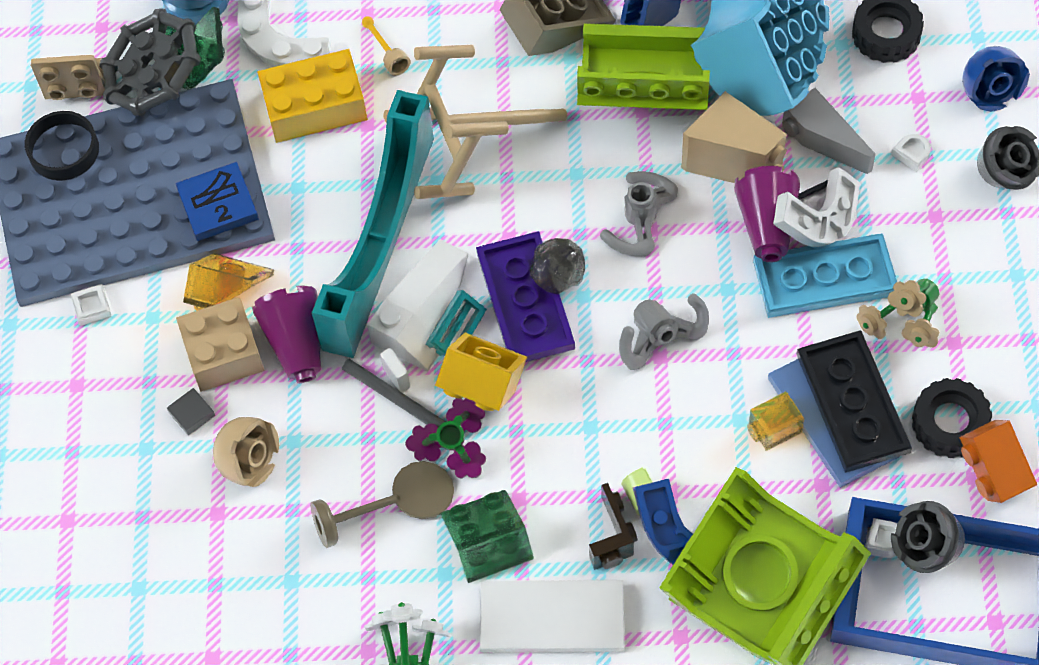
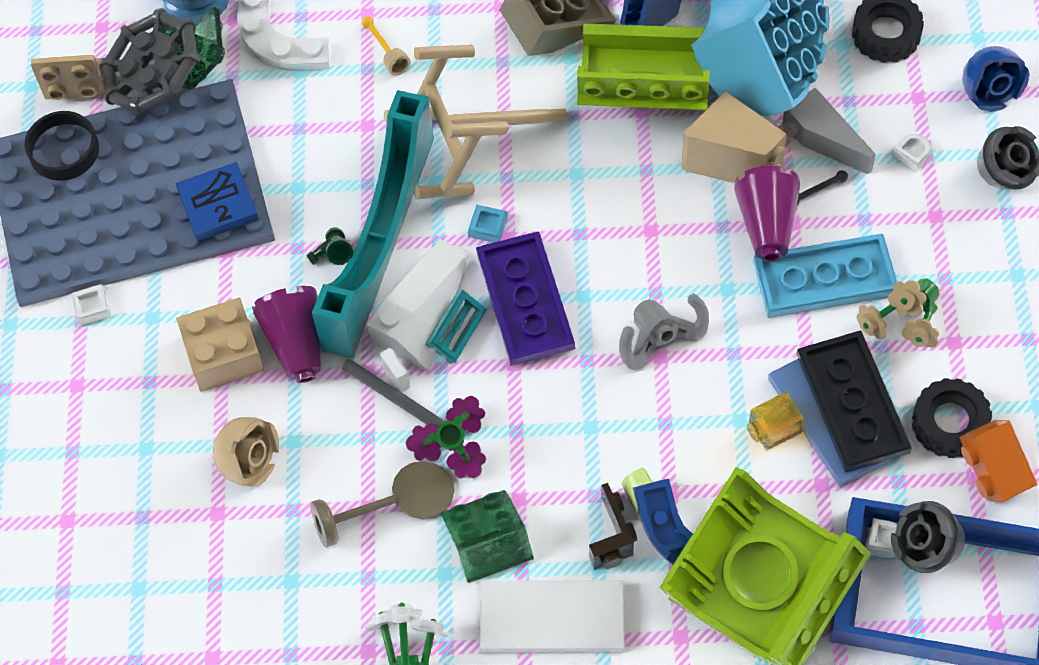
(190, 411): dark grey tile -> none
(221, 279): clear yellow slope -> none
(312, 95): yellow brick -> none
(335, 248): none -> dark green piece
(480, 372): yellow brick -> none
(487, 223): none -> medium azure tile
(557, 265): clear smoke piece -> none
(640, 210): light grey piece -> none
(830, 222): white plate -> none

